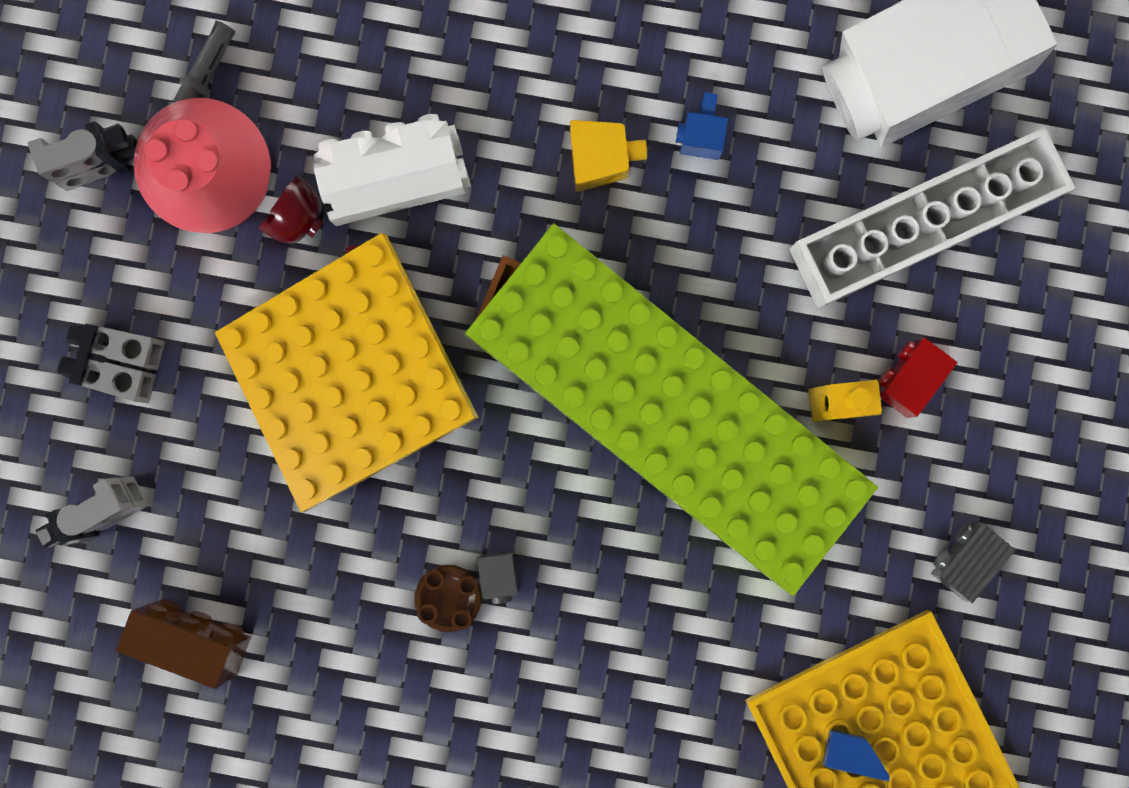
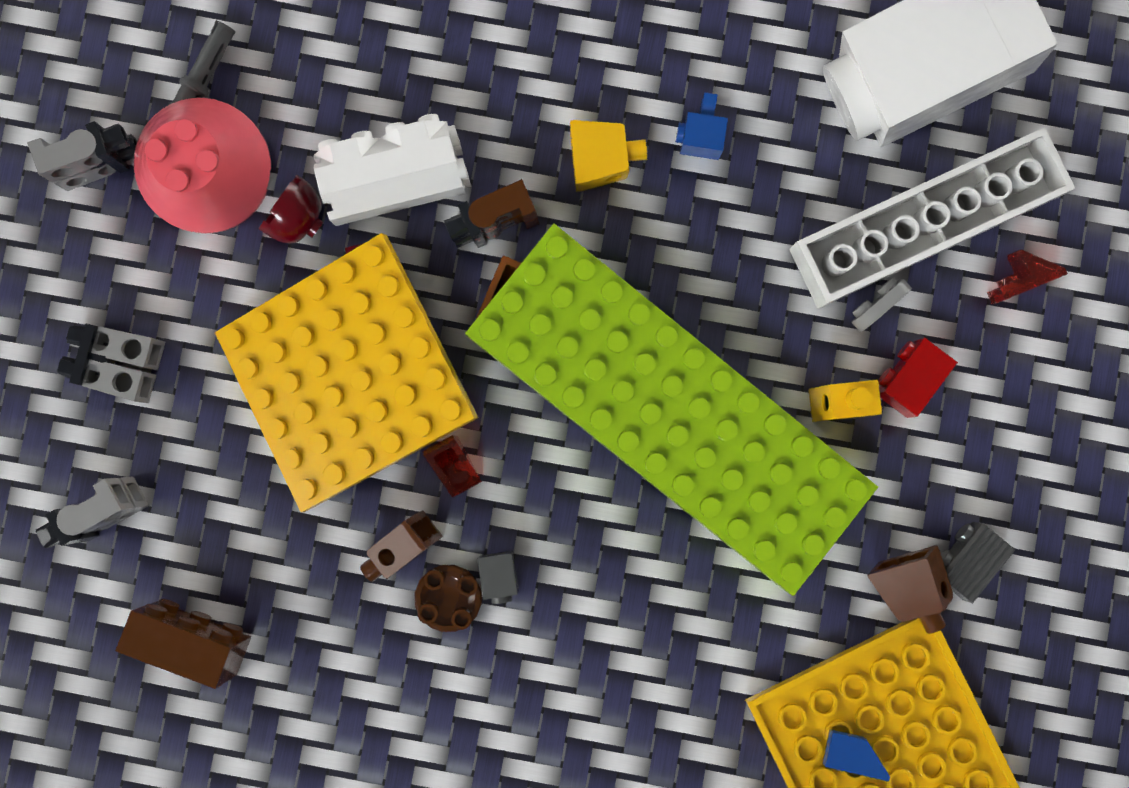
(400, 547): none -> reddish brown torso
(452, 465): none -> clear red slope
(491, 215): none -> reddish brown hips
(870, 312): none -> light grey plate
(915, 587): none -> reddish brown torso
(1029, 273): none -> clear red slope

